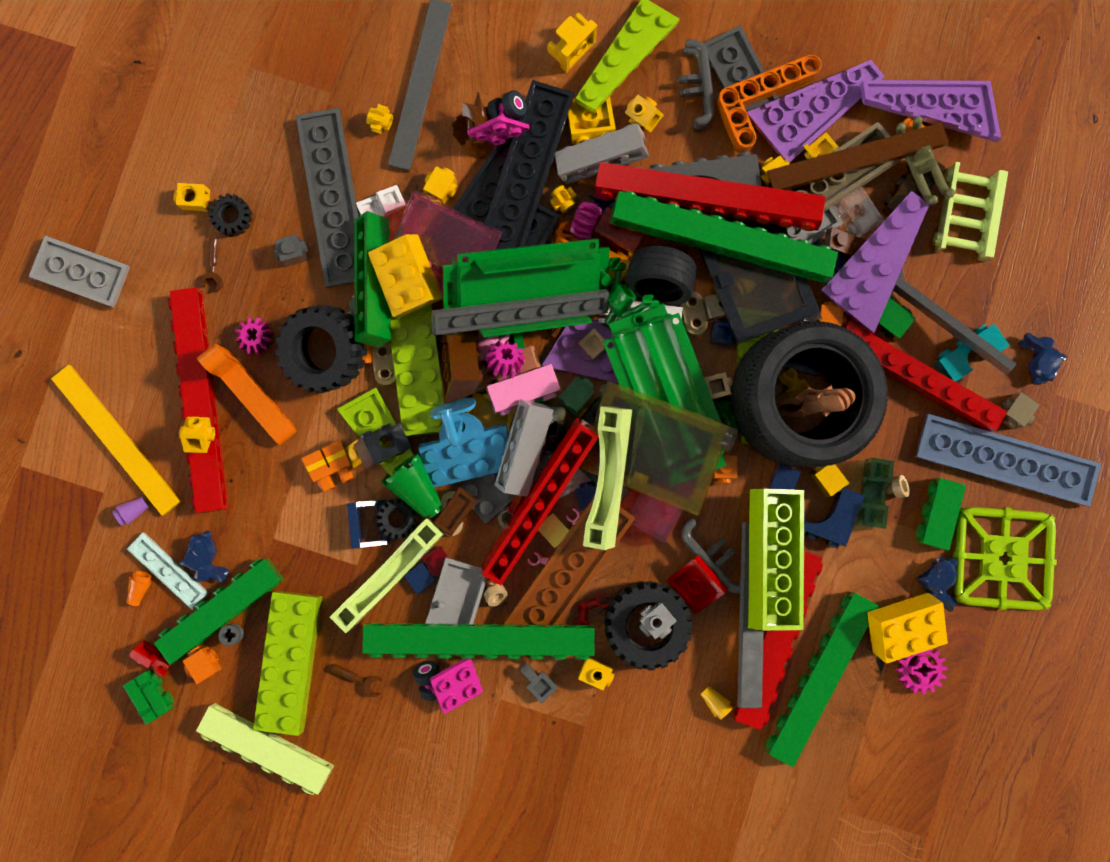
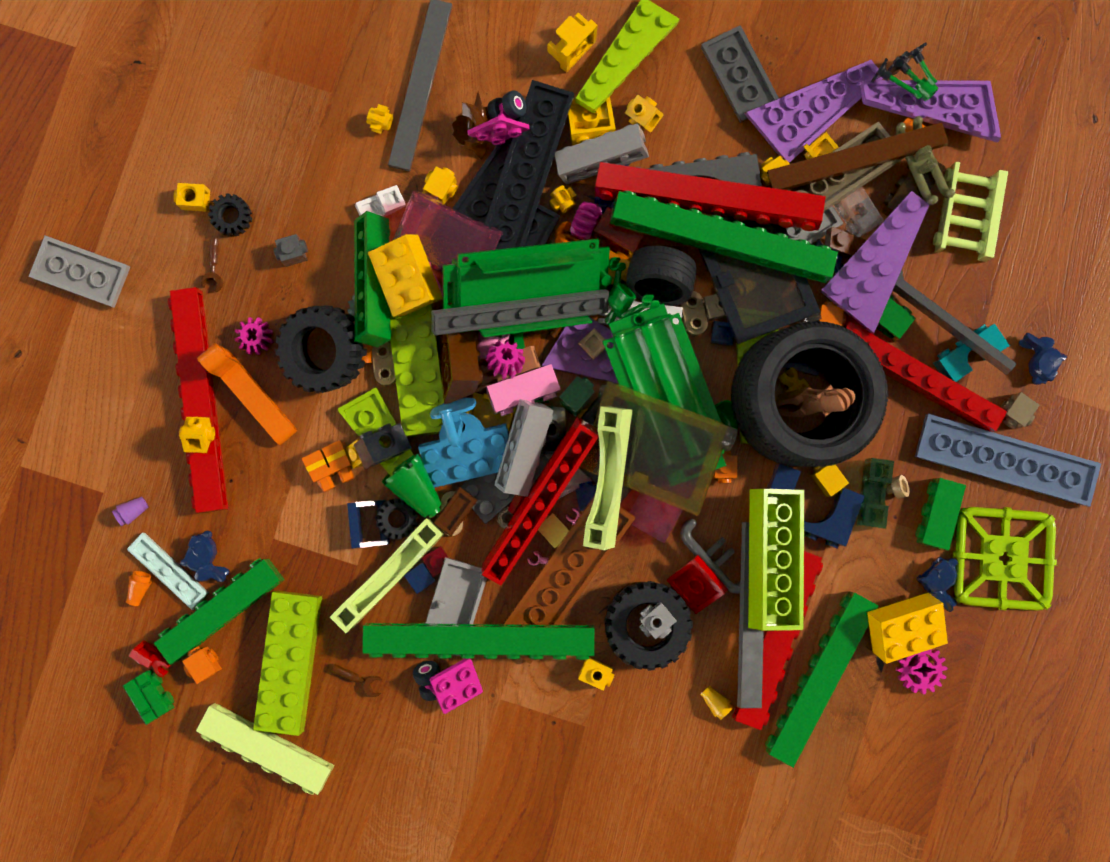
(116, 440): yellow tile -> none
(228, 640): dark grey bush -> none
(330, 192): dark grey plate -> none
(495, 594): tan tile -> none
(540, 684): dark grey plate -> none
(587, 605): red arm -> none
(699, 50): dark grey piece -> none
(719, 386): tan brick -> none
(761, 92): orange beam -> none
(924, 87): none -> plant

